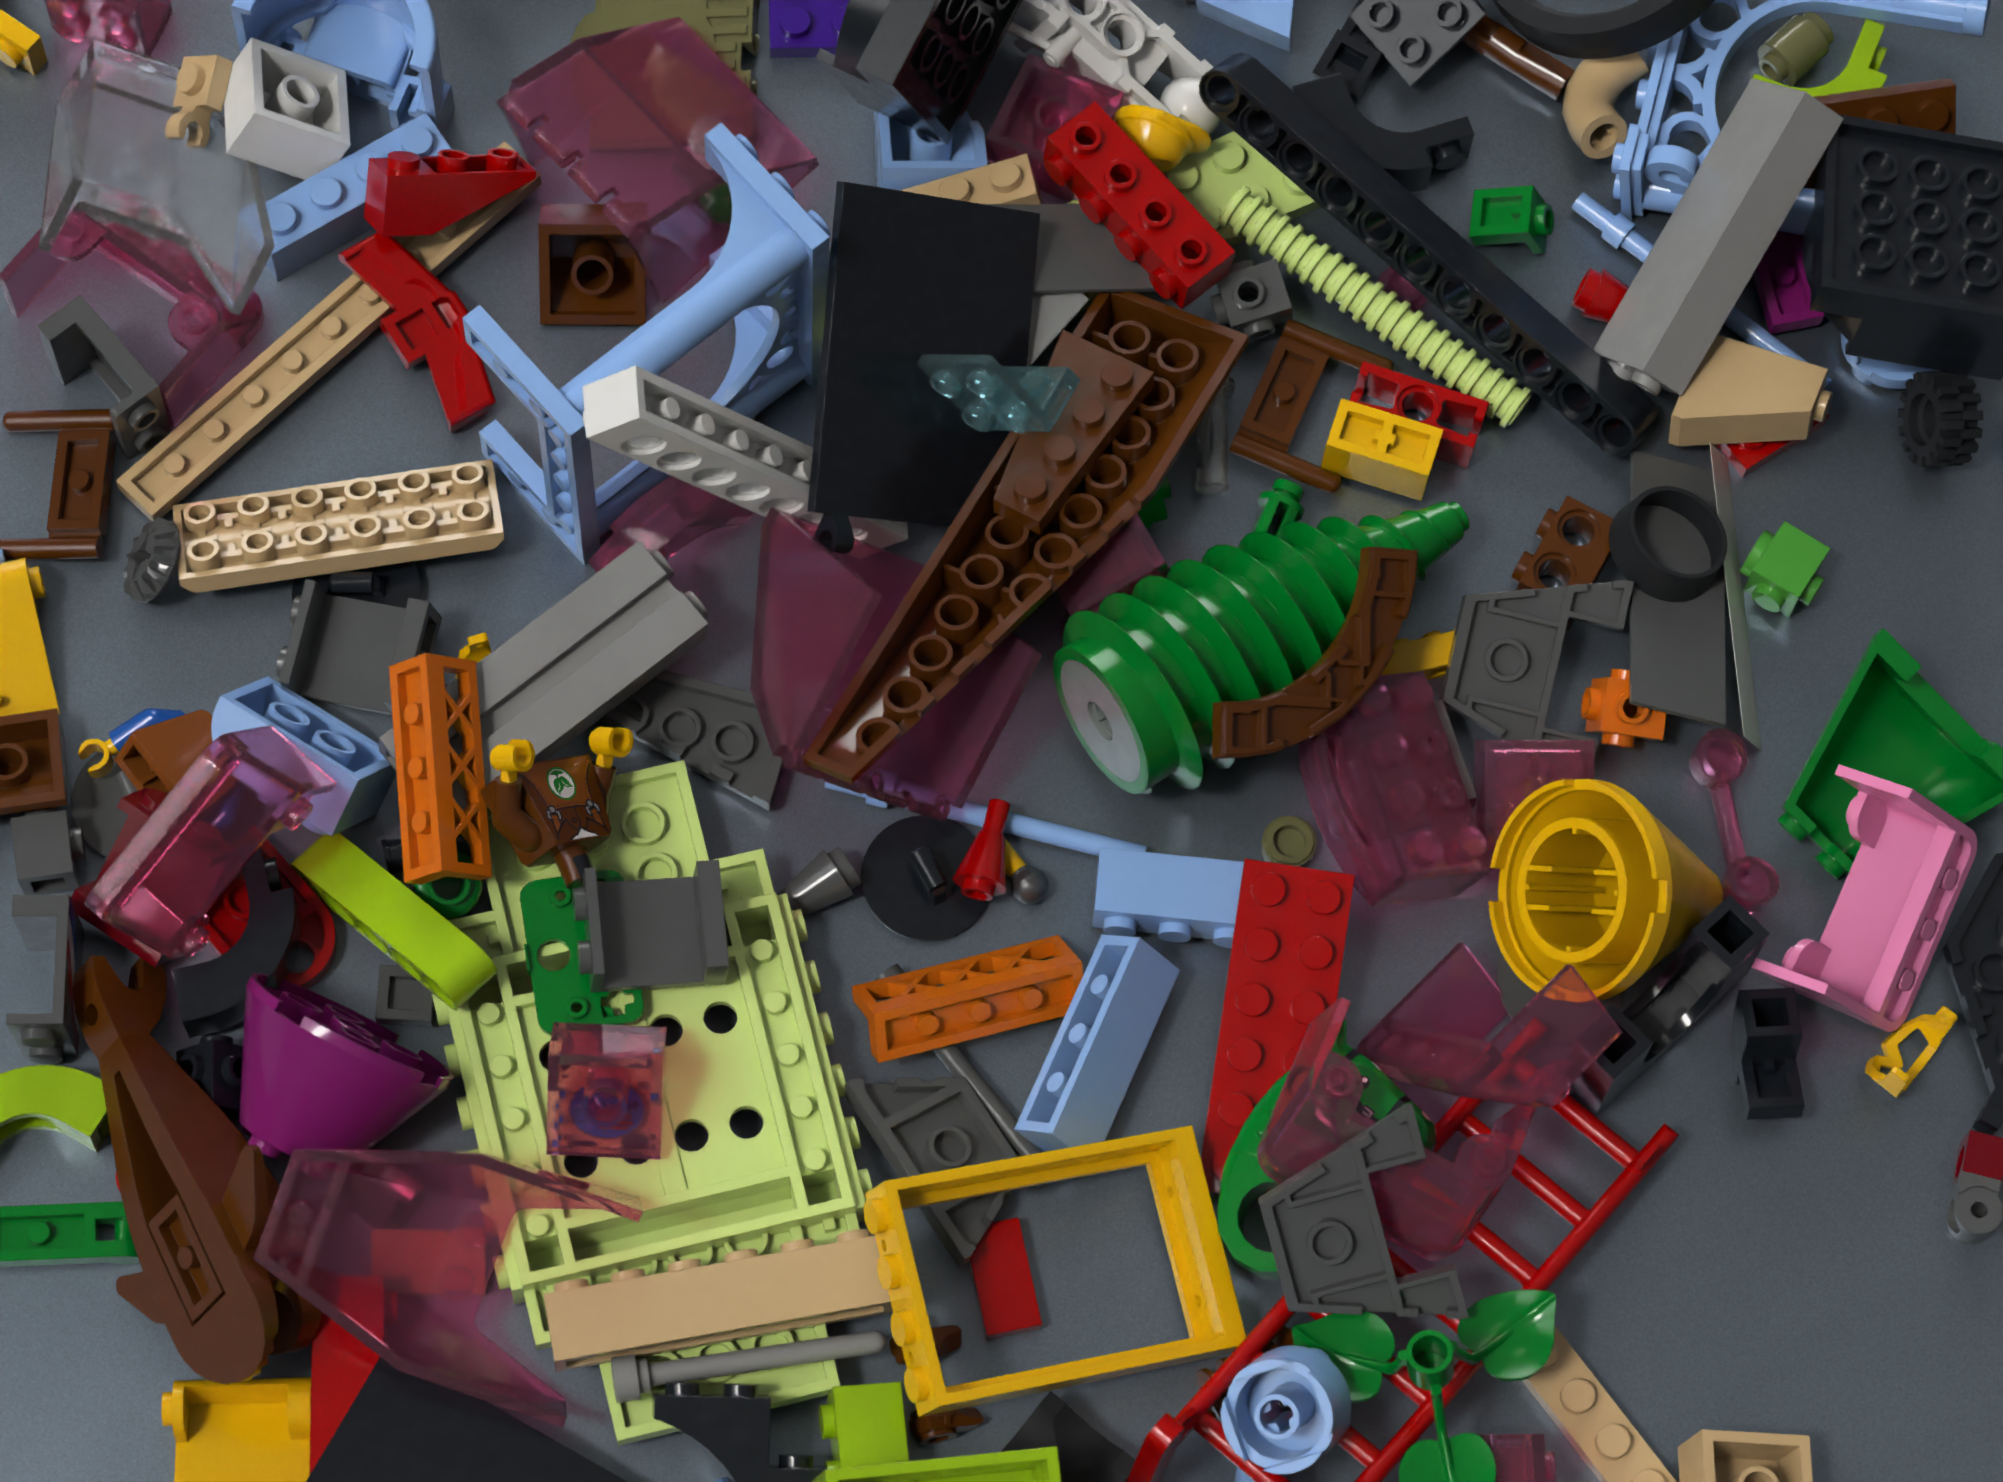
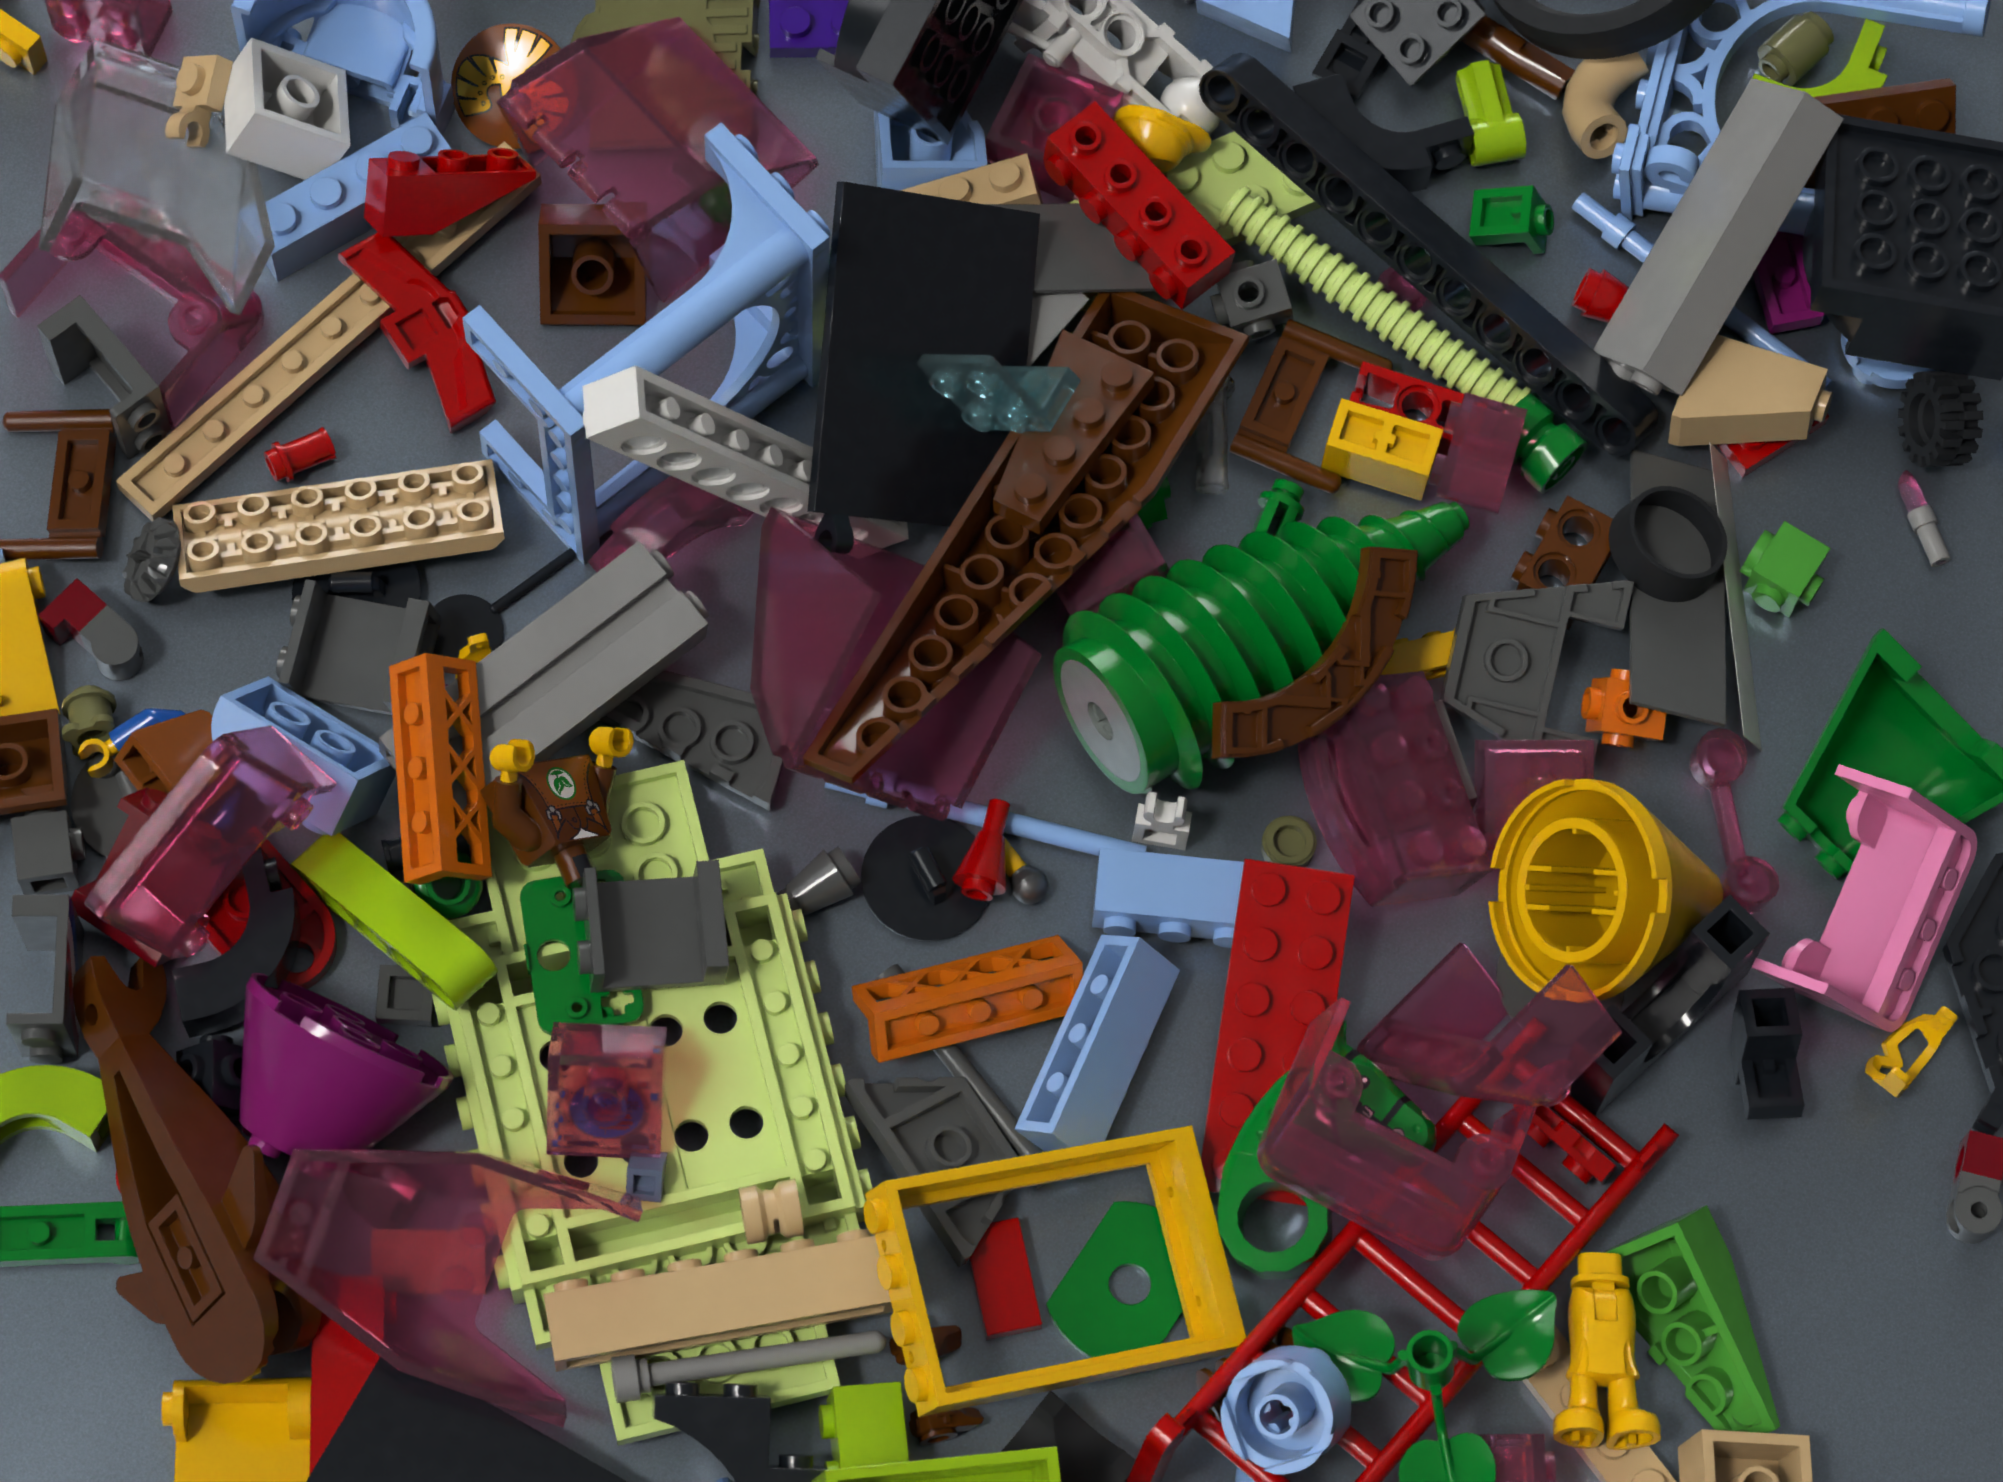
(89, 715): none -> olive brick
(96, 628): none -> leg
(299, 454): none -> red pin
(471, 615): none -> black piece
(485, 75): none -> shield
(646, 1177): none -> sand blue piece
(771, 1211): none -> tan wheel
(1083, 1301): none -> green piece
(1162, 822): none -> white plate
(1332, 1237): dark grey wing -> none
(1479, 452): none -> clear pink brick
(1485, 101): none -> lime piece
(1546, 449): none -> green wheel
(1581, 1158): none -> red wing
(1603, 1355): none -> yellow piece
(1698, 1320): none -> bright green wedge
(1923, 520): none -> light grey piece

